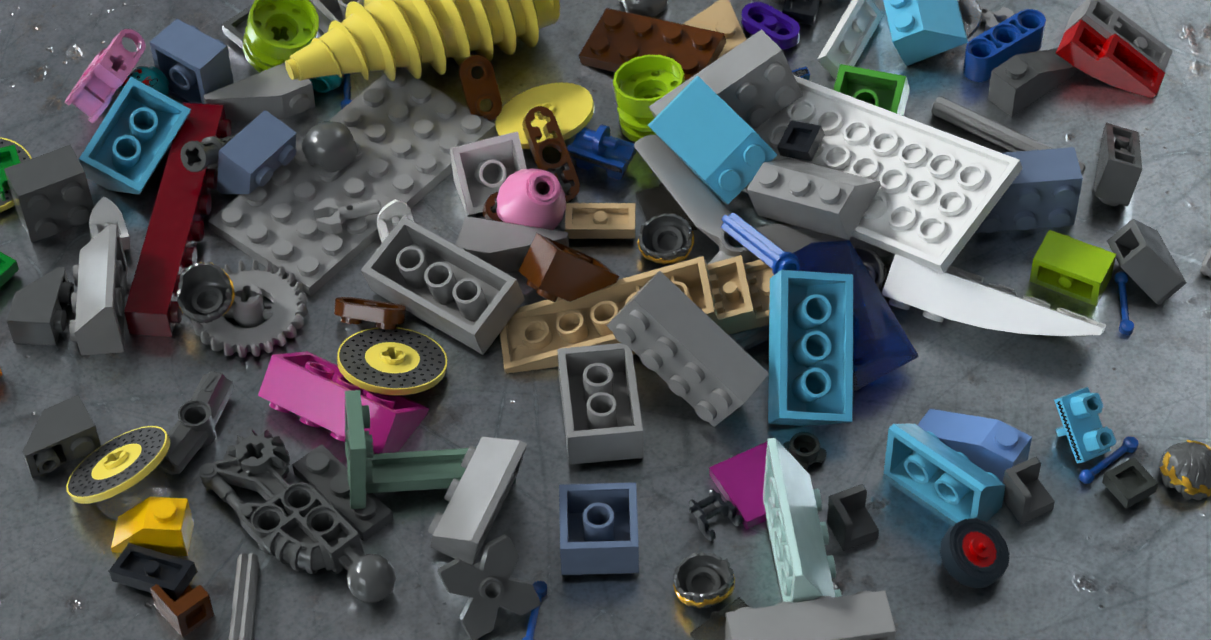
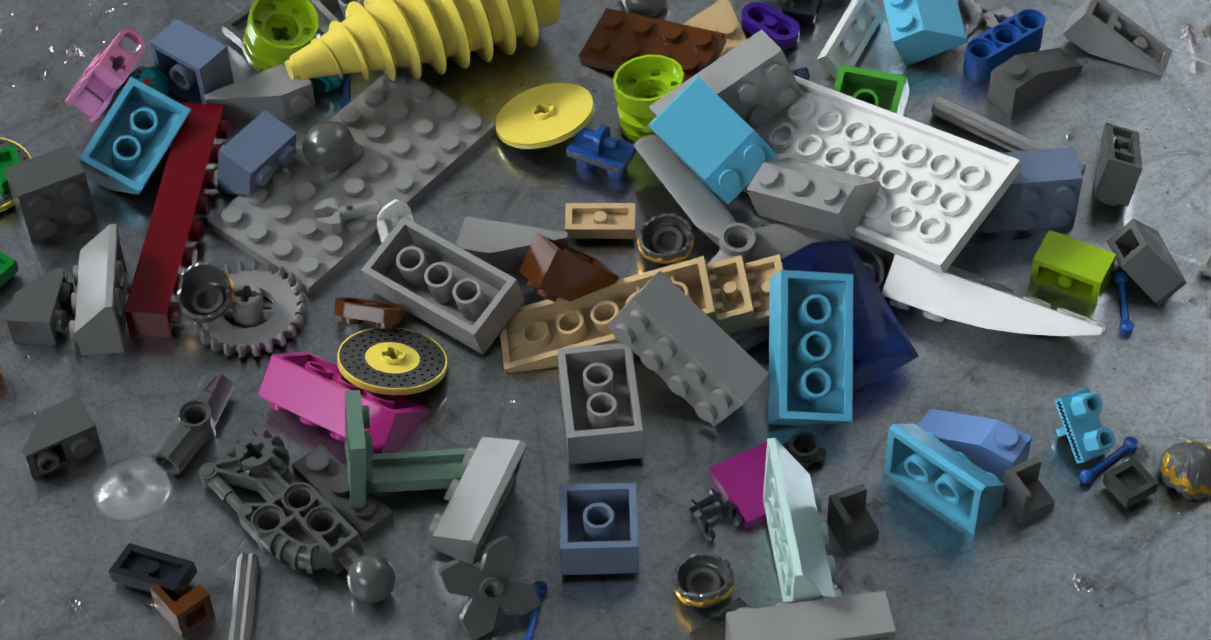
(107, 213): white plate -> none
(118, 464): piece -> none
(156, 524): yellow slope -> none
(199, 155): dark grey pin -> none
(481, 88): reddish brown plate -> none
(483, 167): white slope -> none
(522, 202): bright pink cone -> none
(533, 134): reddish brown beam -> none
(759, 244): axle -> none
(800, 140): black plate -> none
(974, 553): black wheel -> none
(1110, 60): red slope -> none

